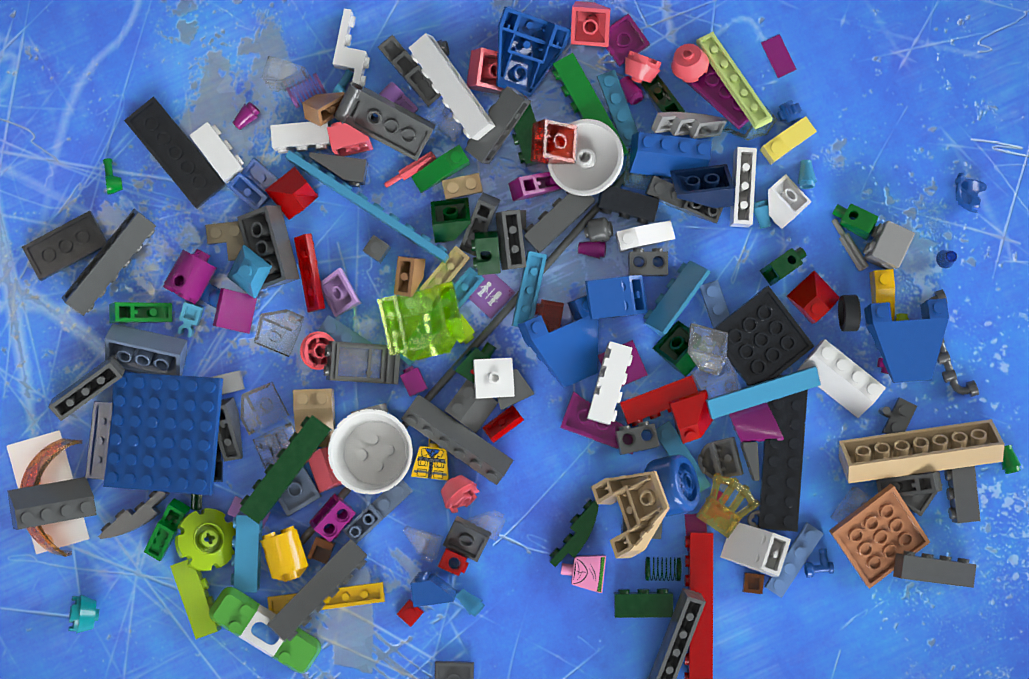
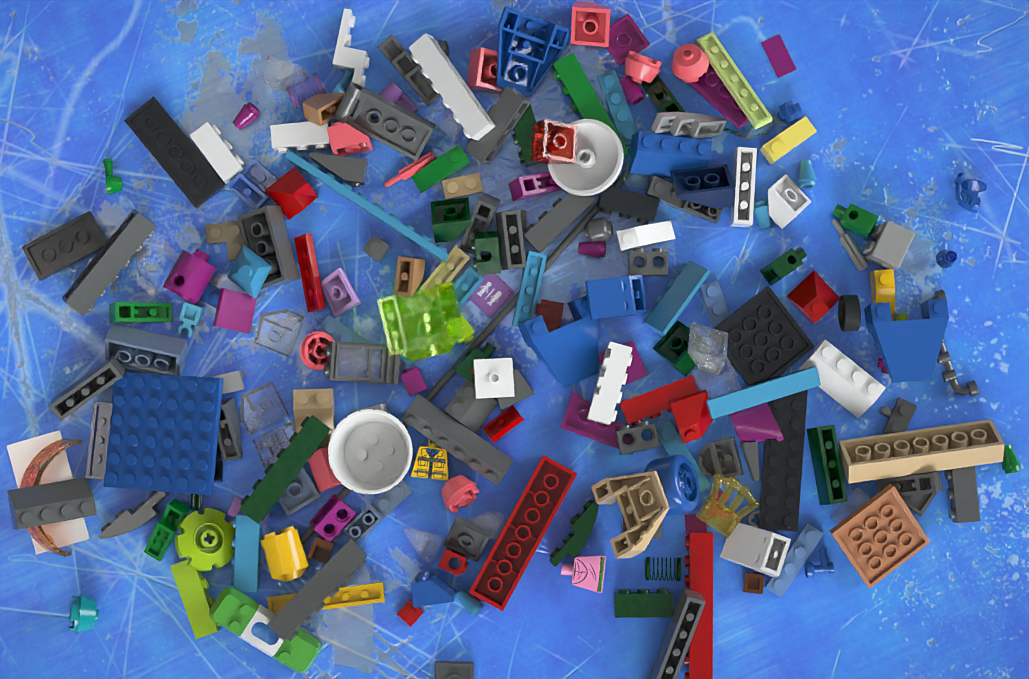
(522, 533): none -> red brick
(827, 465): none -> dark green brick
(934, 570): dark grey brick -> none

